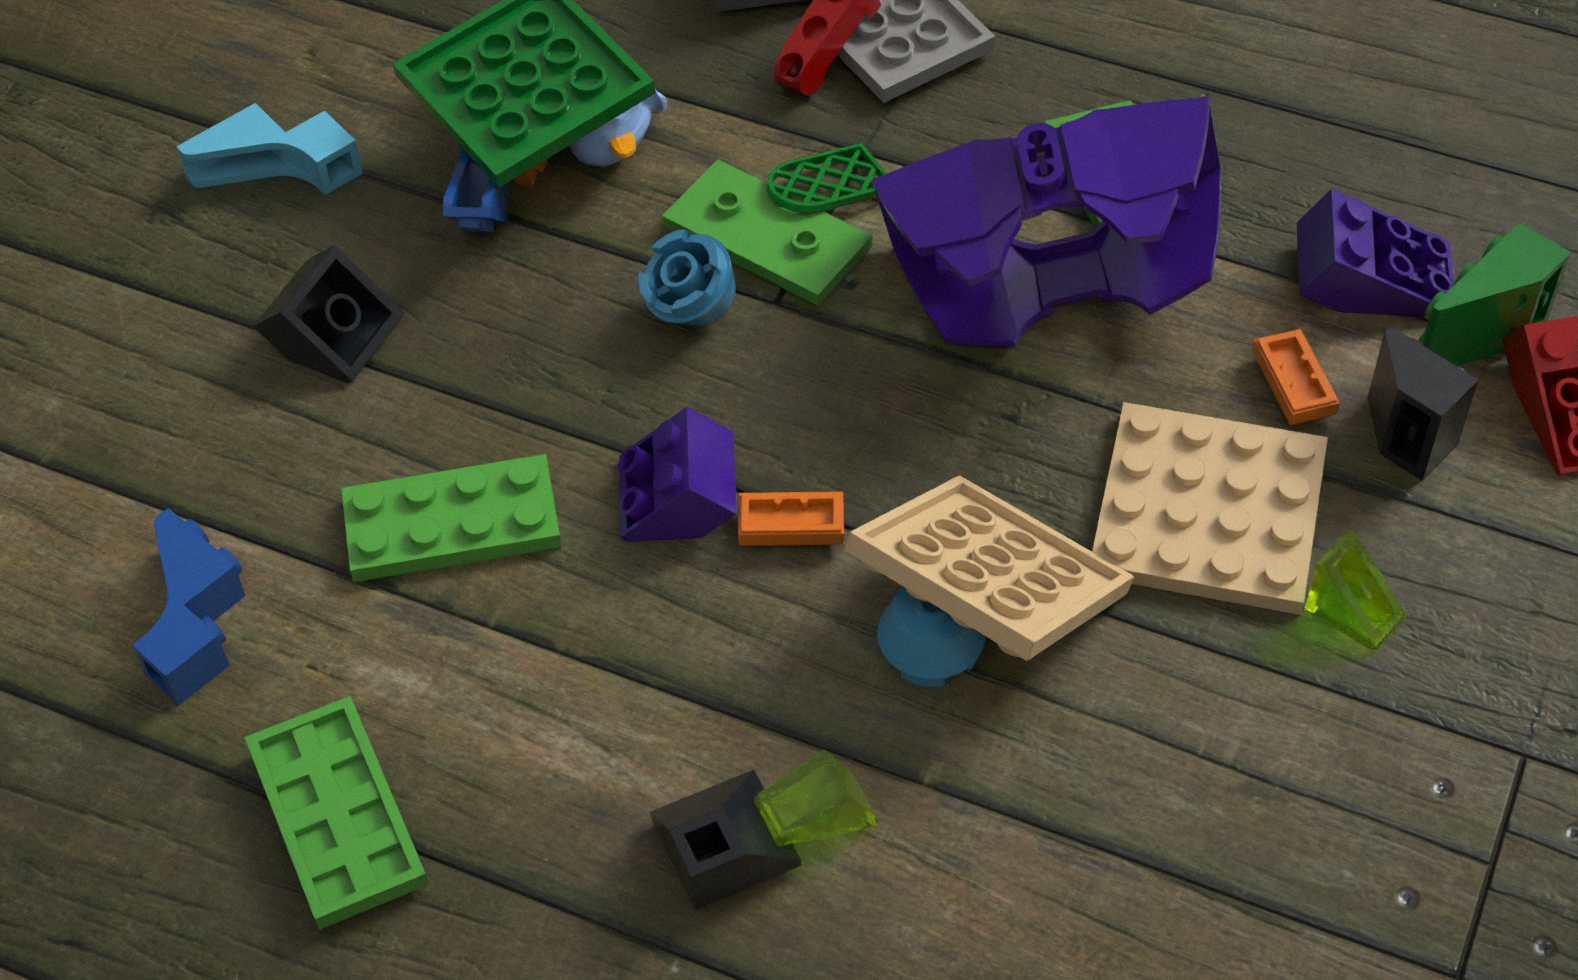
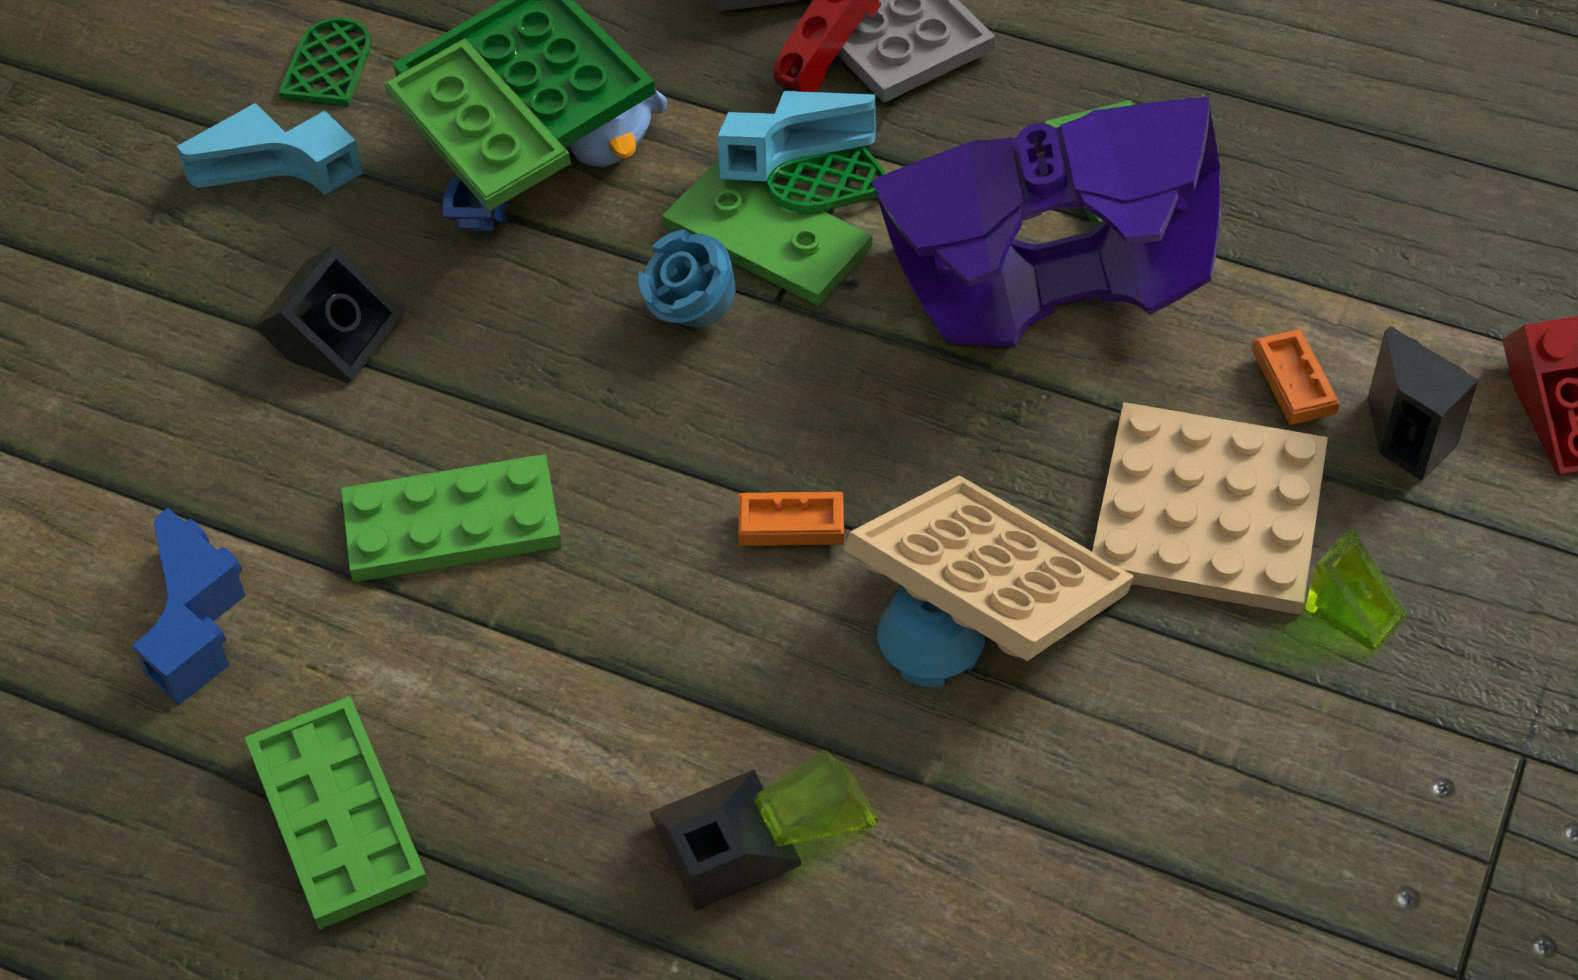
(290, 93): none -> green window
(477, 124): none -> bright green plate
(677, 480): dark purple slope -> none
(801, 127): none -> medium azure arch
(1369, 259): dark purple slope -> none
(1496, 296): green slope -> none

